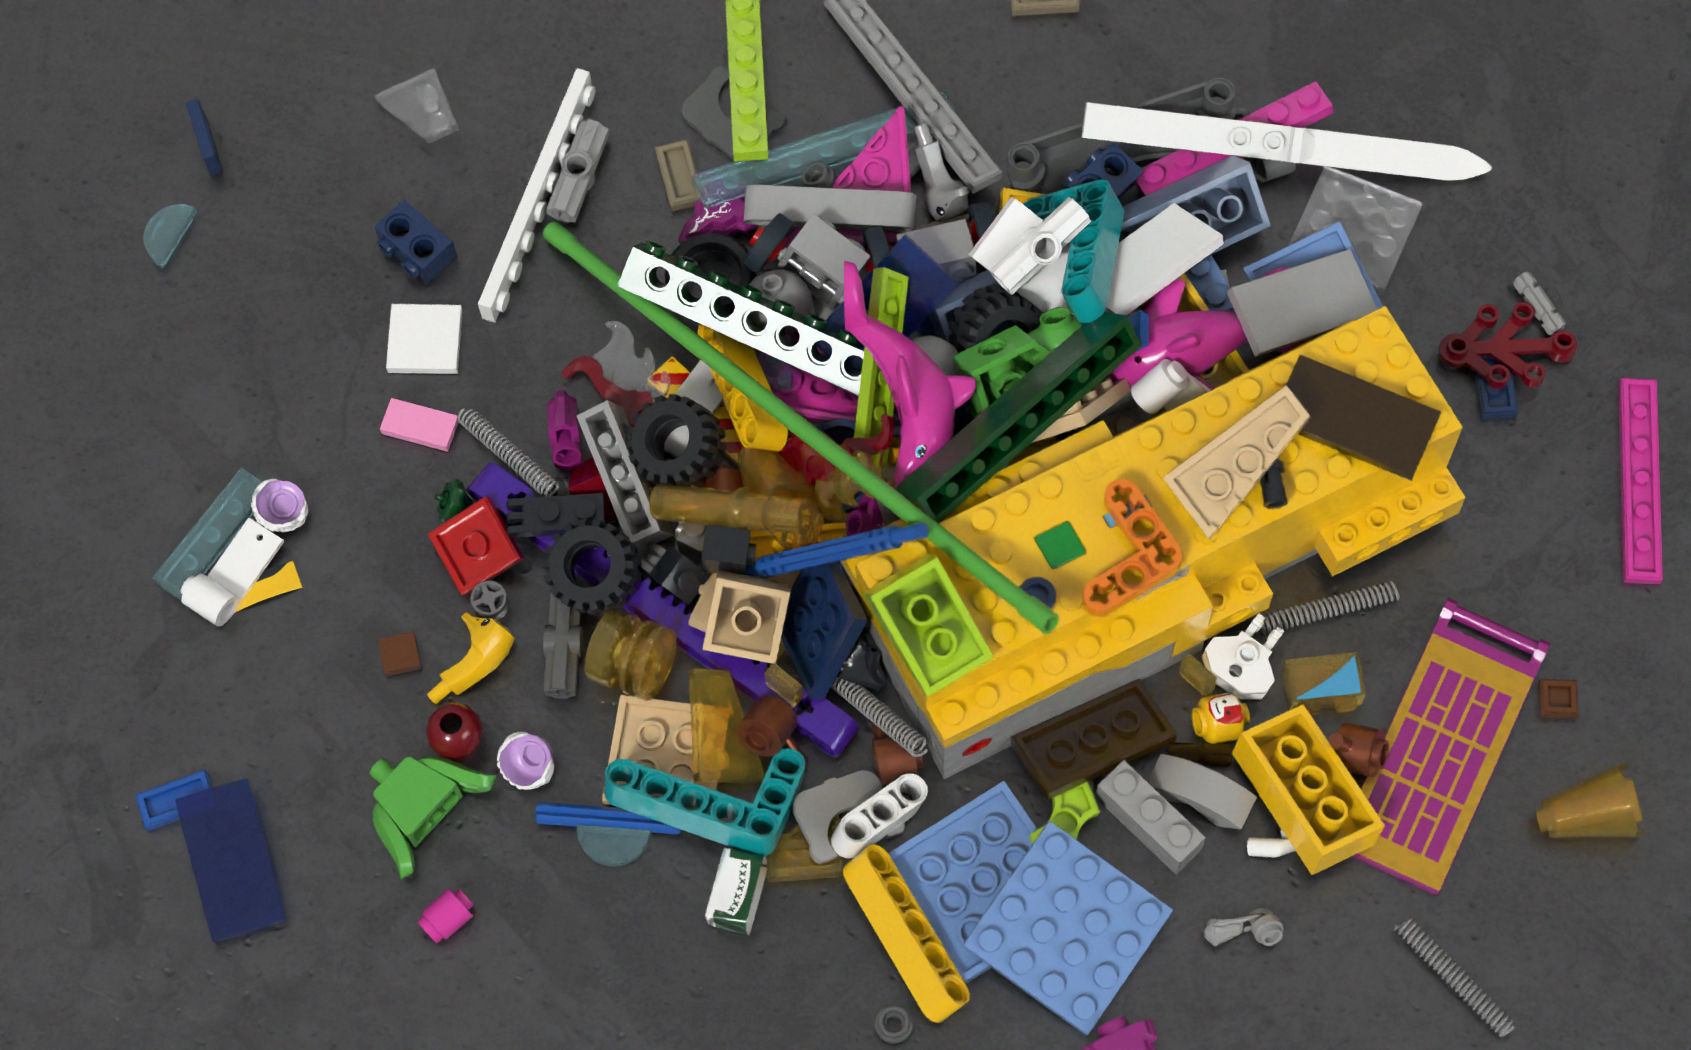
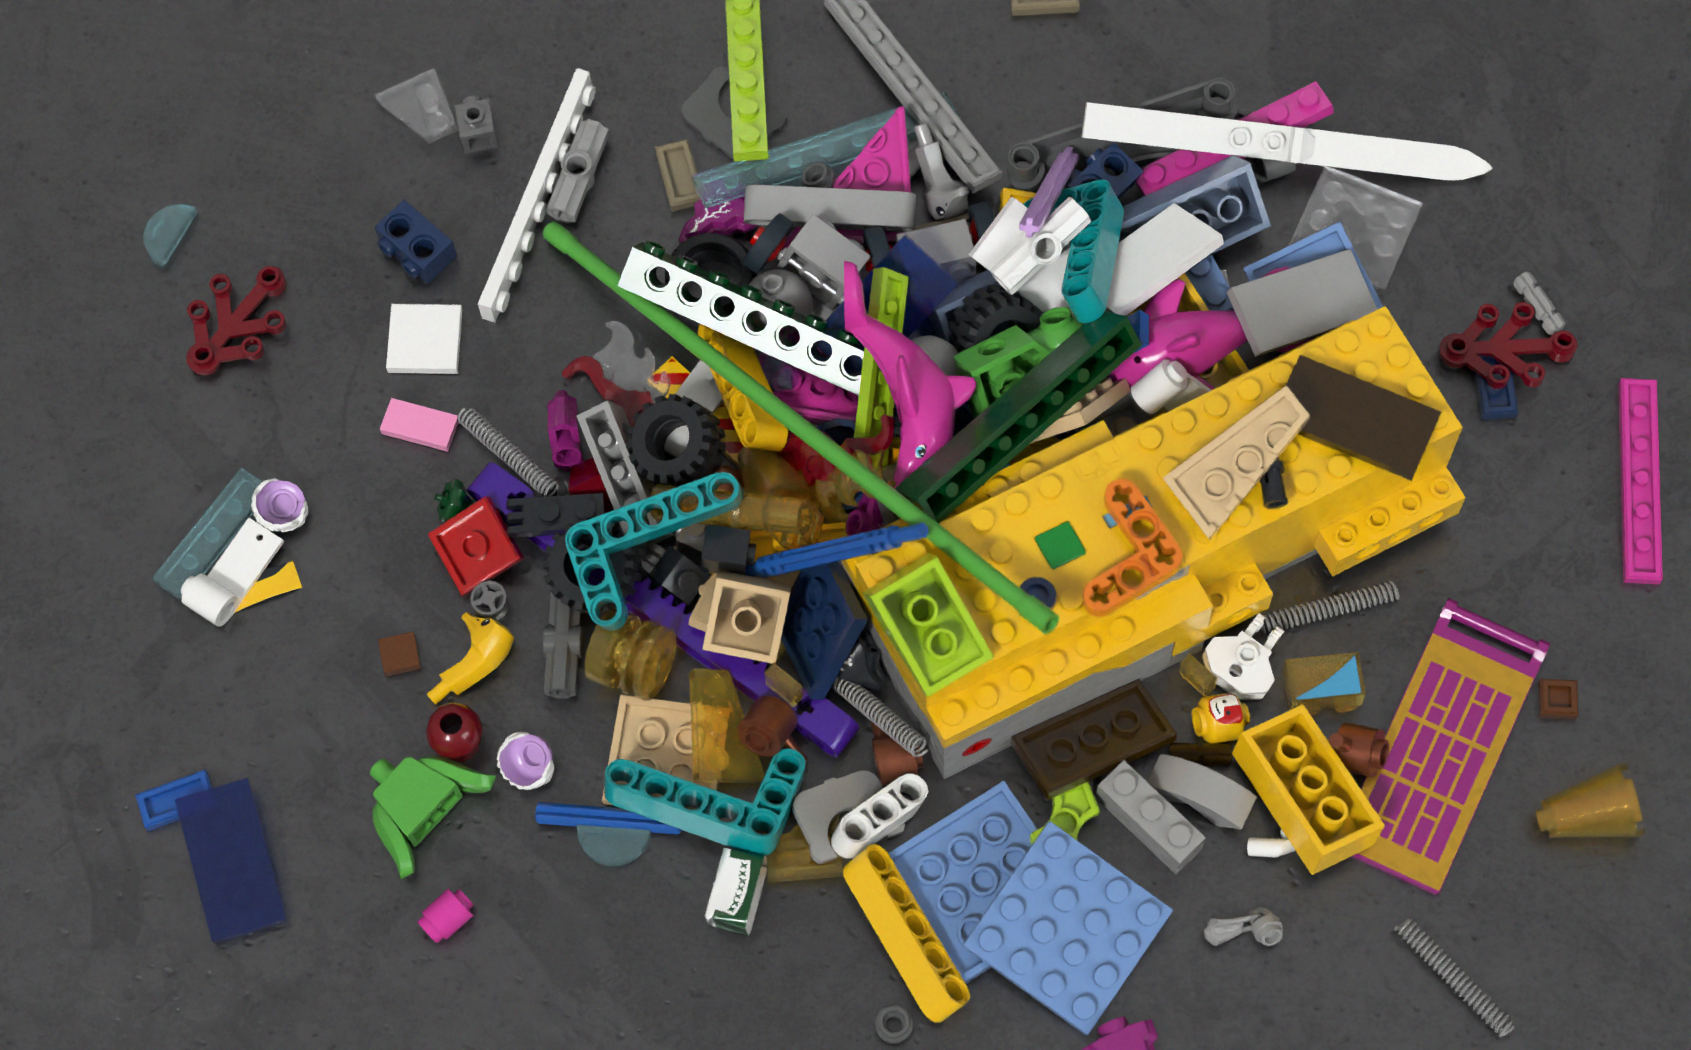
(204, 136): dark blue tile -> none
(234, 324): none -> dark red plant
(476, 124): none -> flat silver brick
(639, 532): none -> teal beam
(1049, 192): none -> lavender axle

